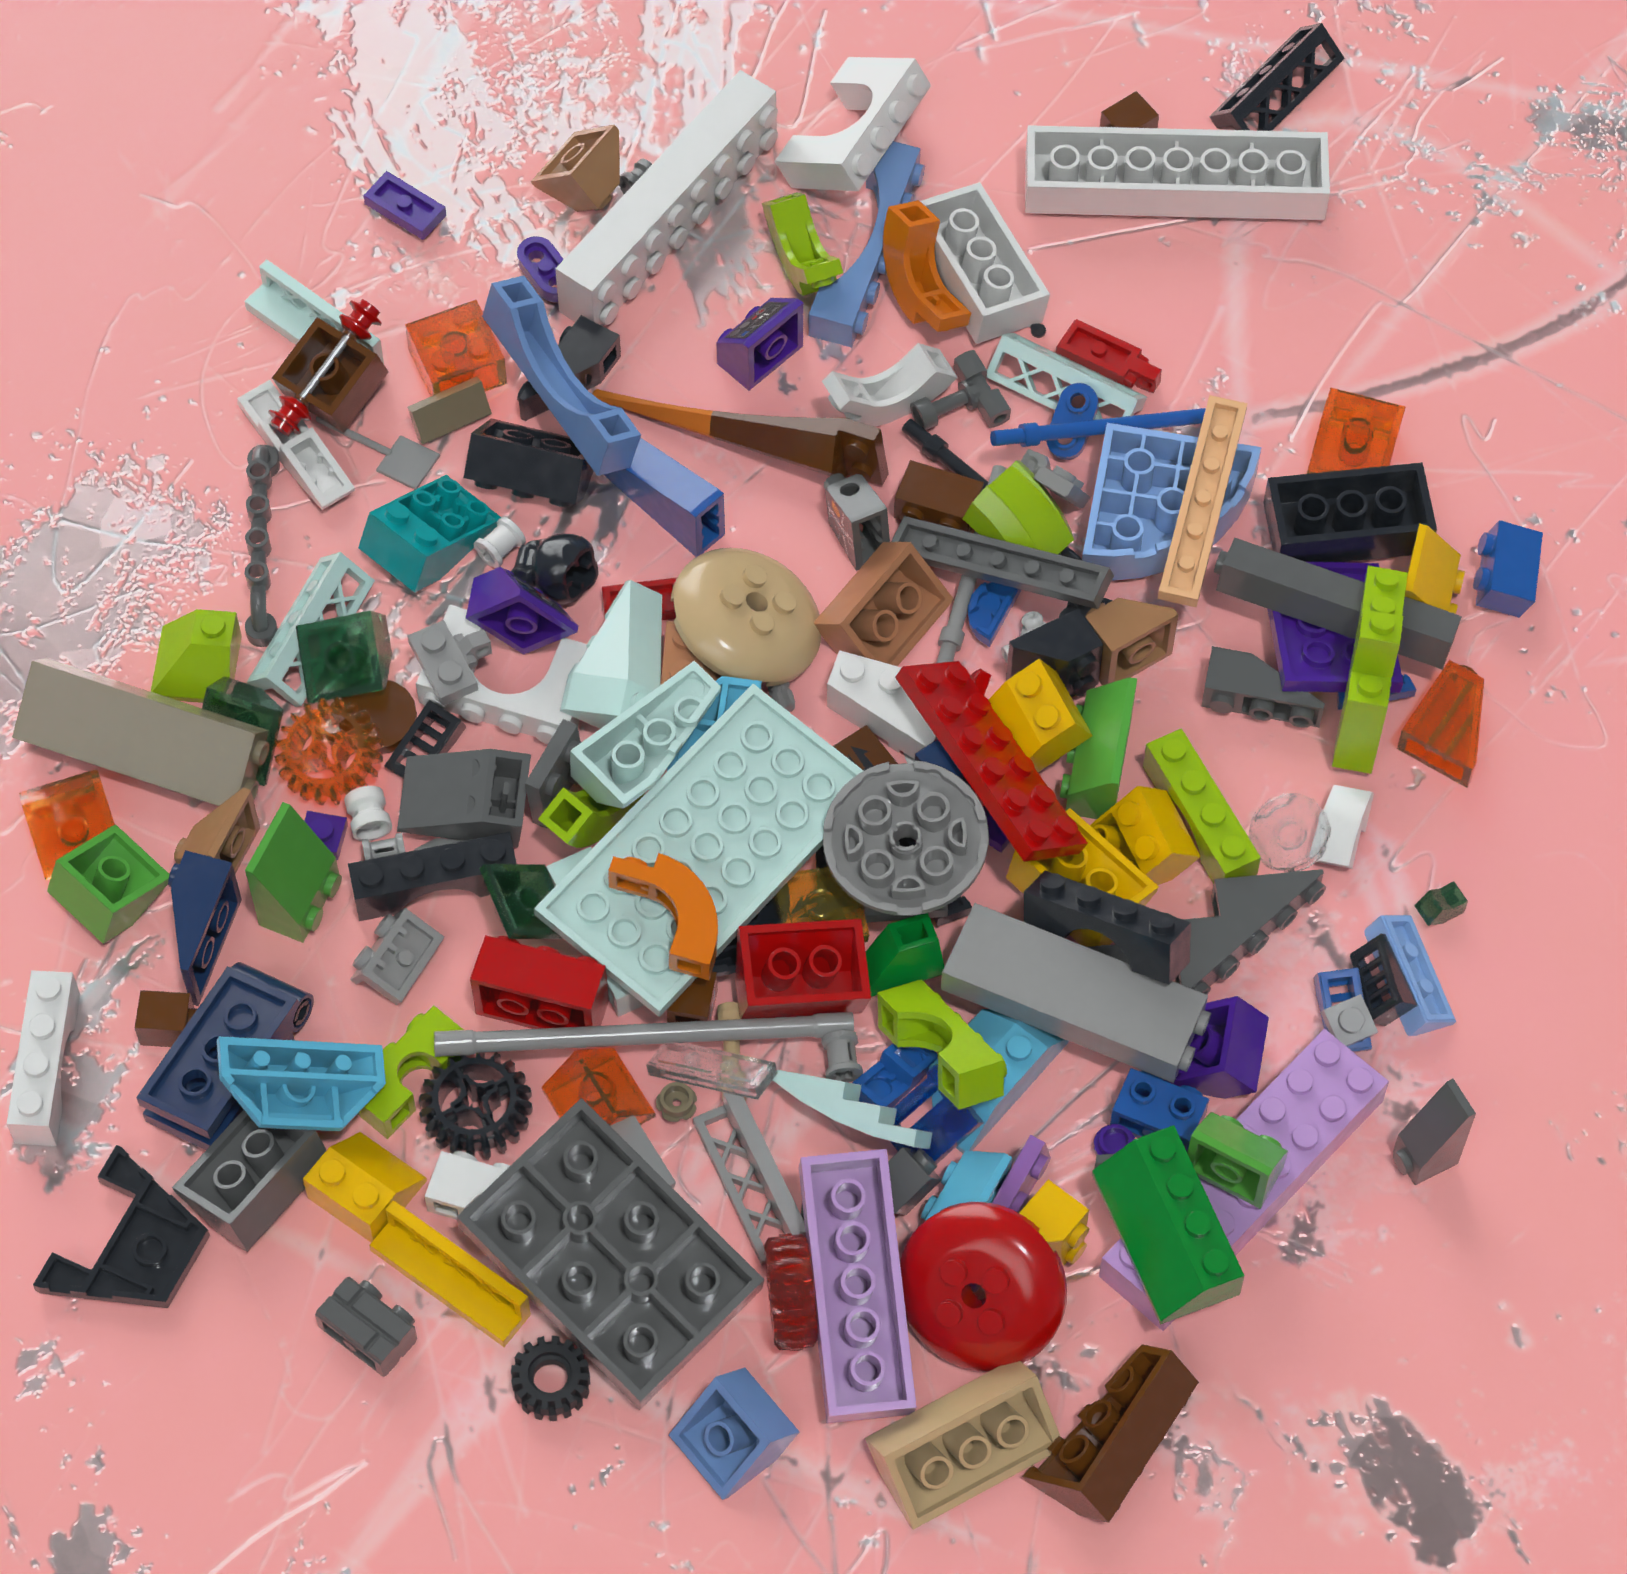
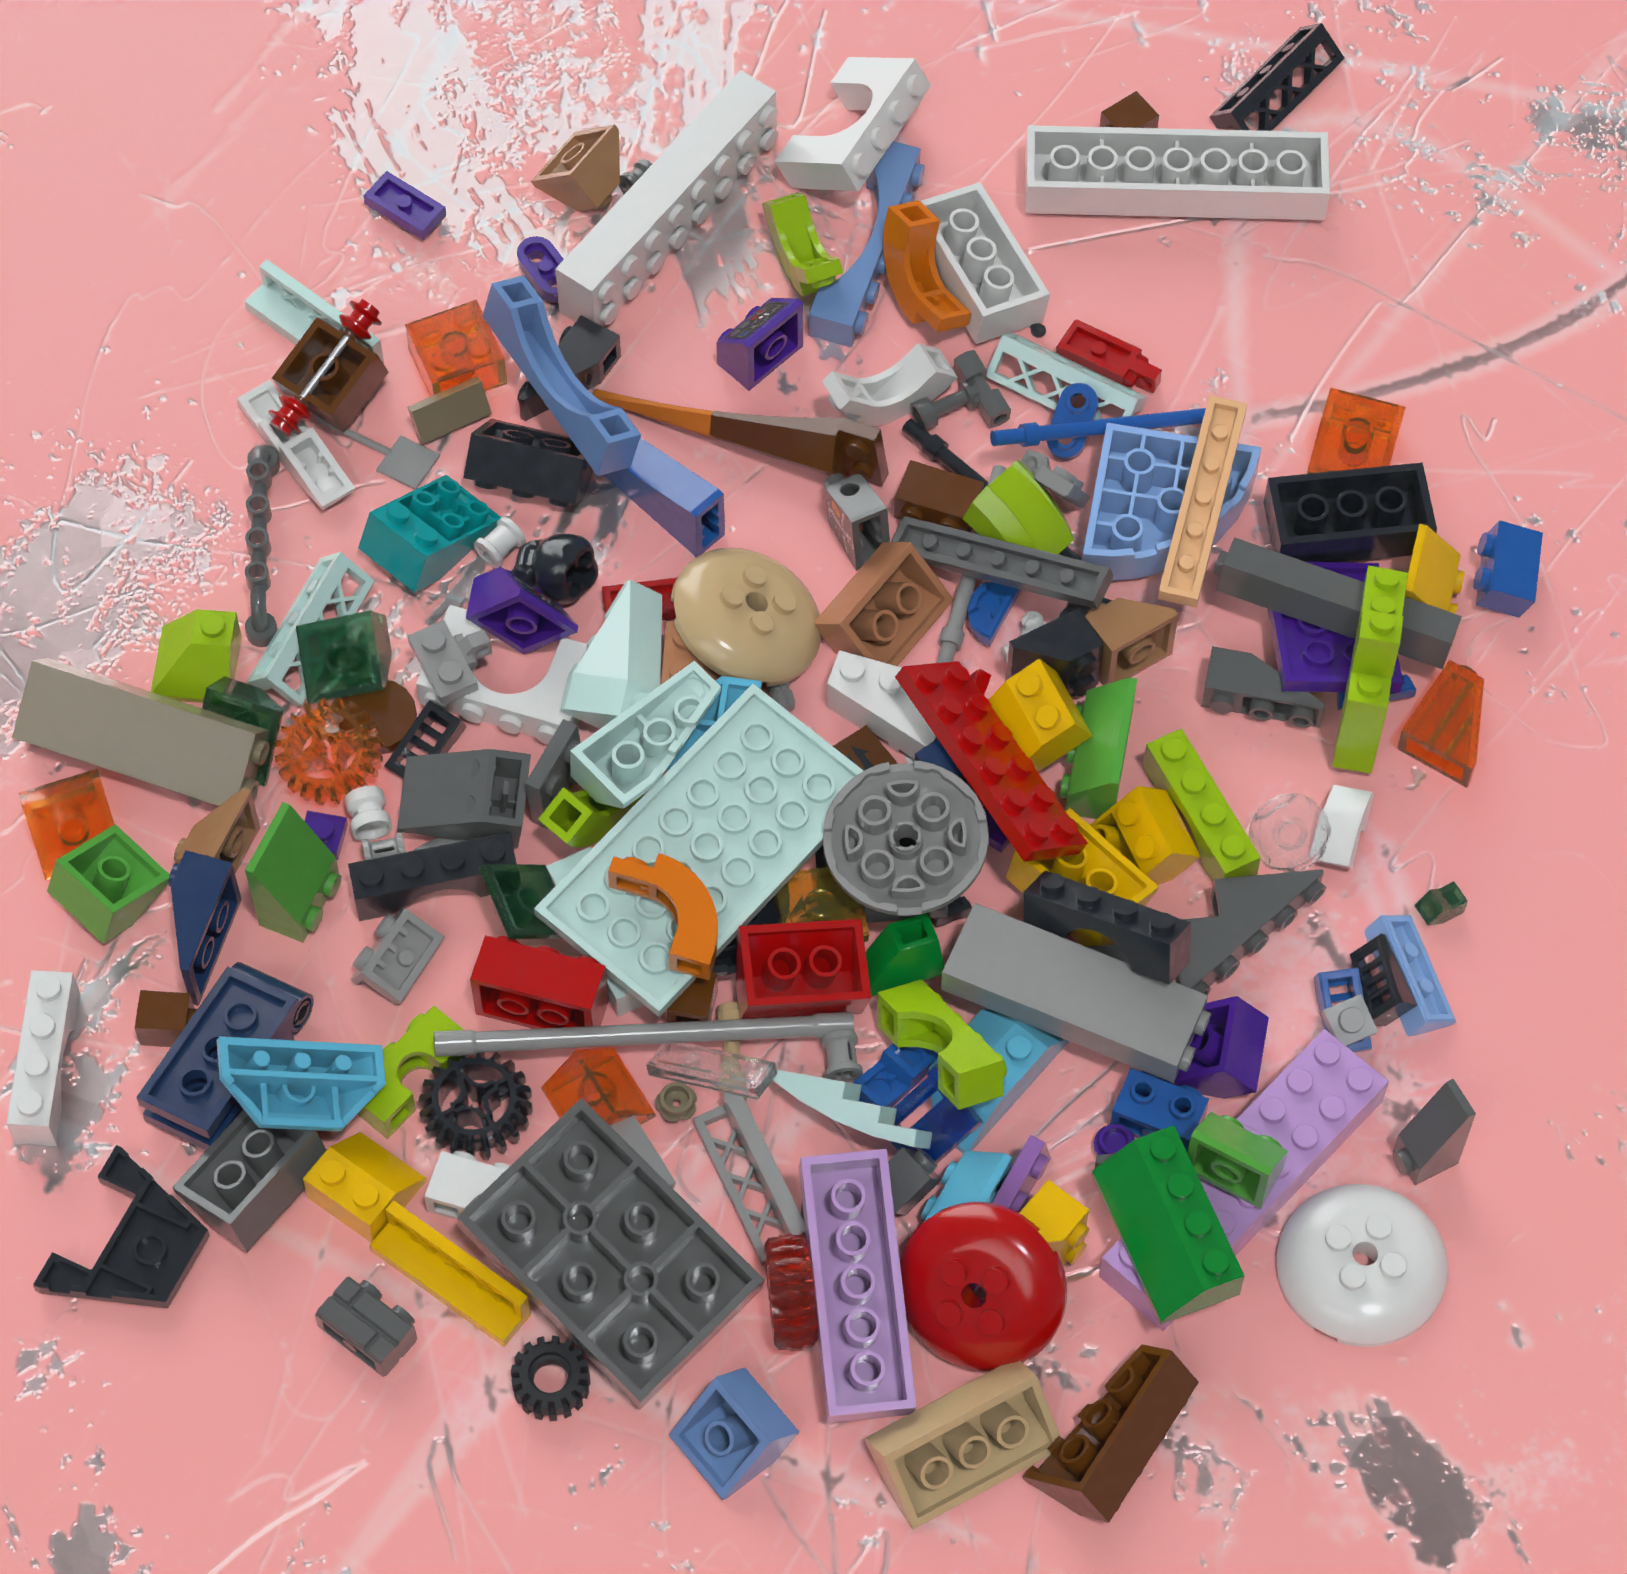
(1352, 1300): none -> white brick

